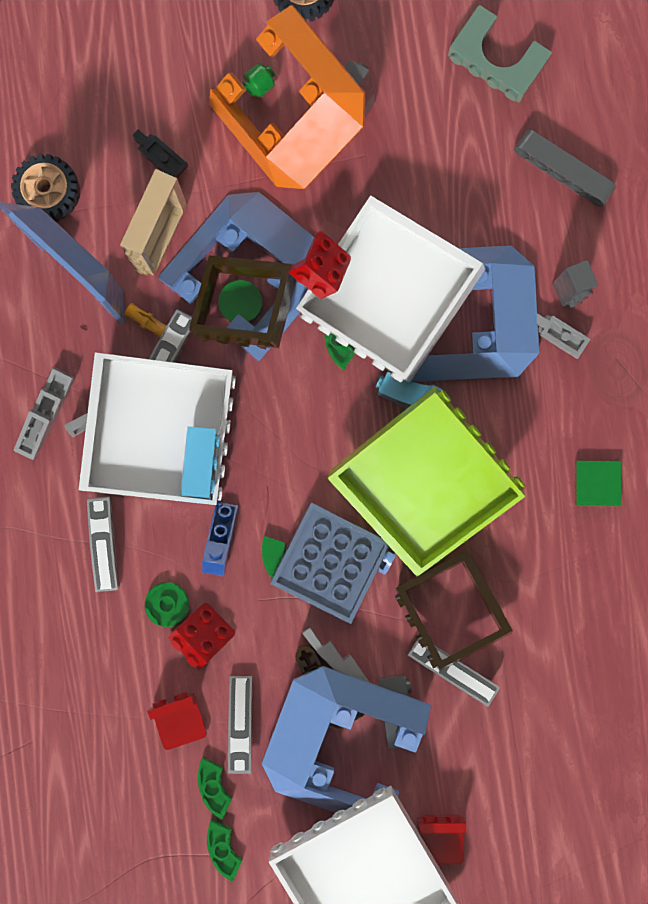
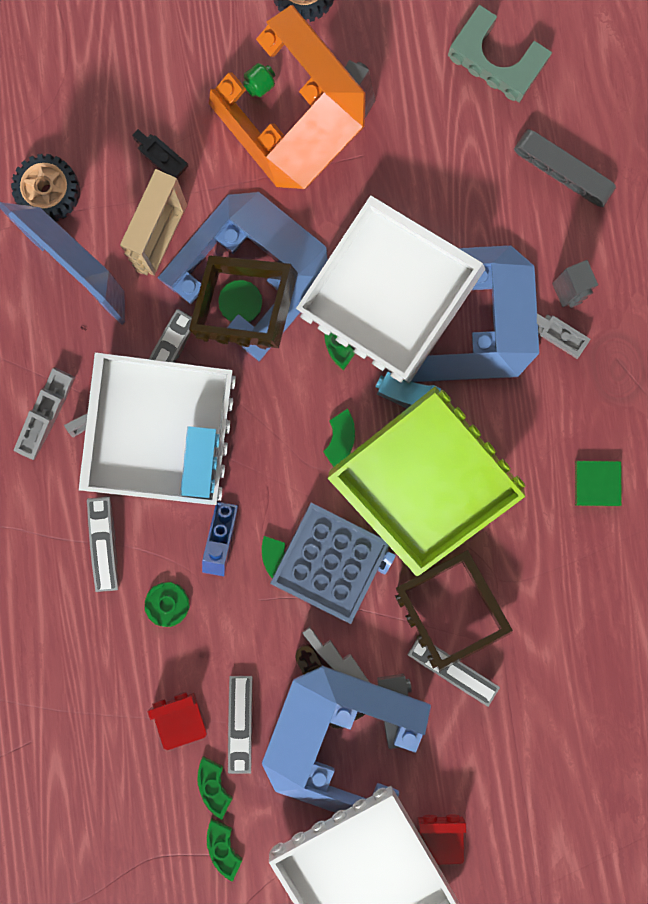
(145, 320): light orange pin -> none
(201, 636): red bracket -> none
(322, 267): red bracket -> none
(342, 438): none -> green tile

